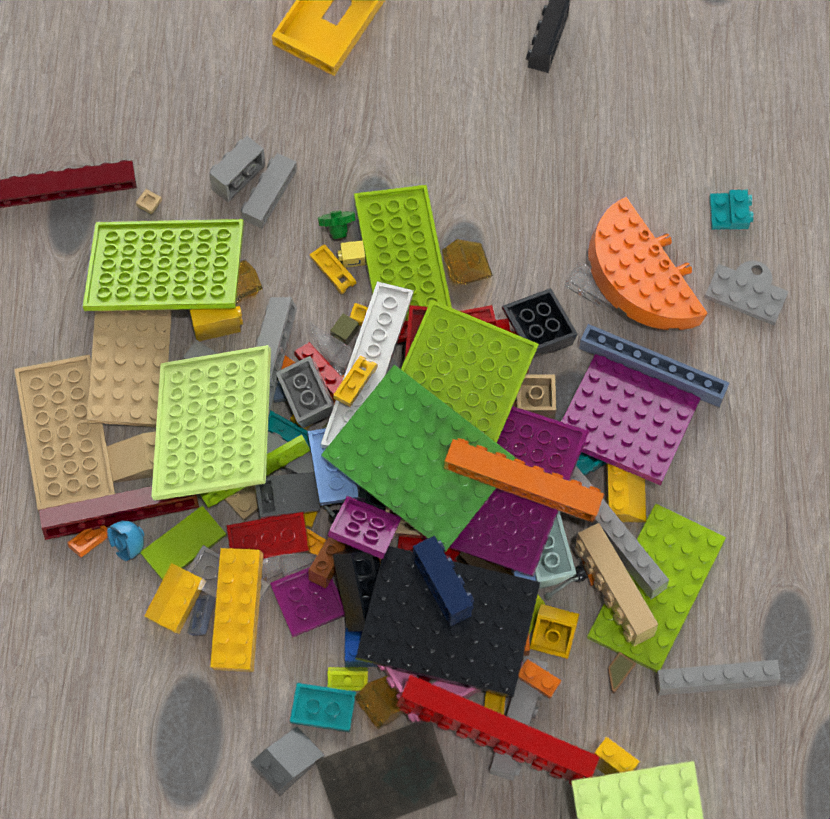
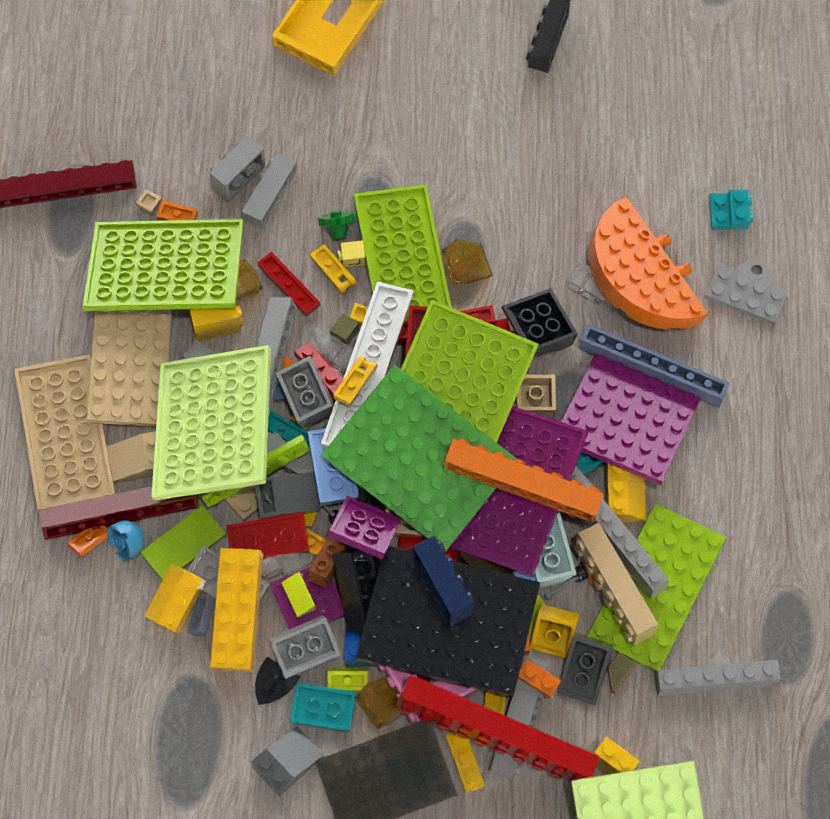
(173, 211): none -> orange plate
(271, 684): none -> black shield
(288, 284): none -> red plate
(298, 595): none -> neon yellow slope
(304, 646): none -> light grey brick
(465, 762): none -> yellow plate
(585, 668): none -> dark grey slope

